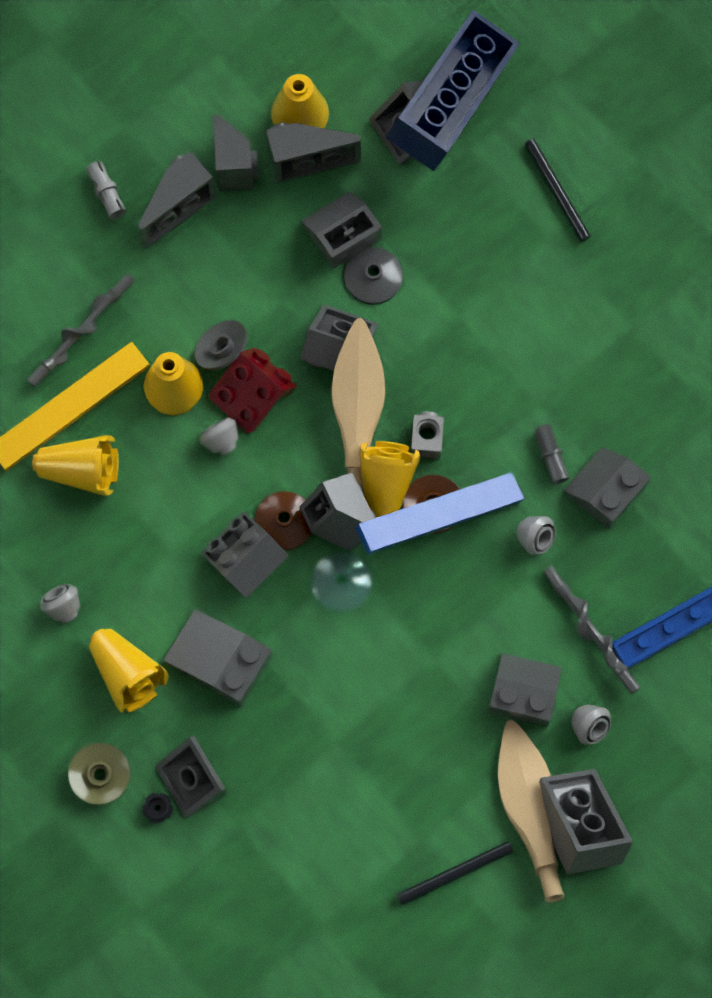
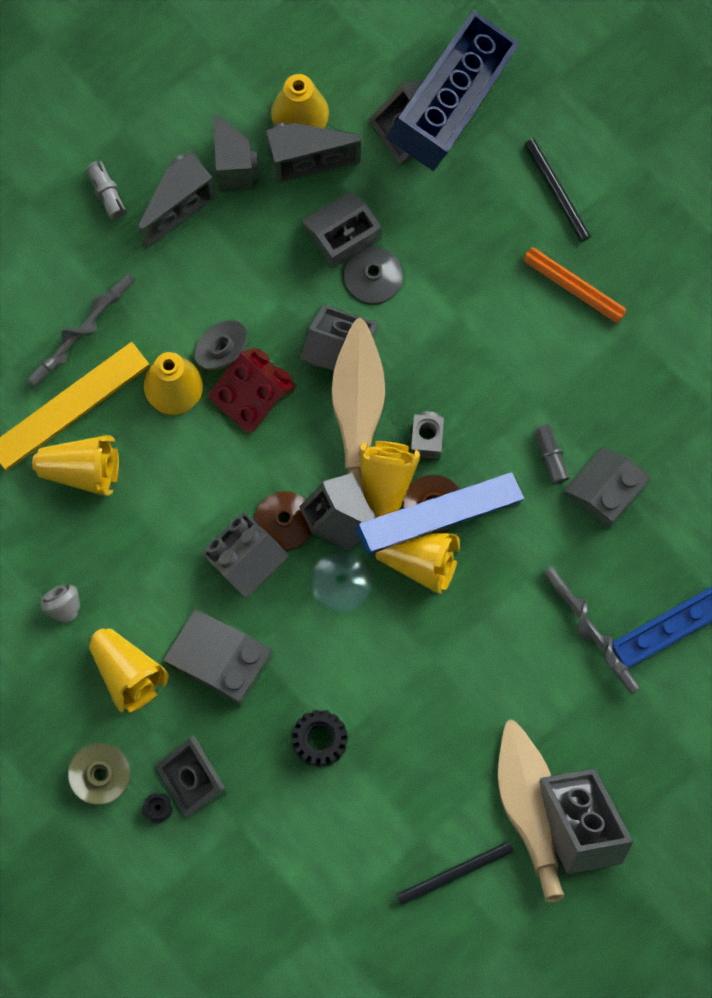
(220, 436): light grey cone -> none
(333, 751): none -> black tyre
(425, 559): none -> yellow cone
(525, 690): dark grey slope -> none
(536, 534): light grey cone -> none
(574, 285): none -> orange axle
(591, 723): light grey cone -> none

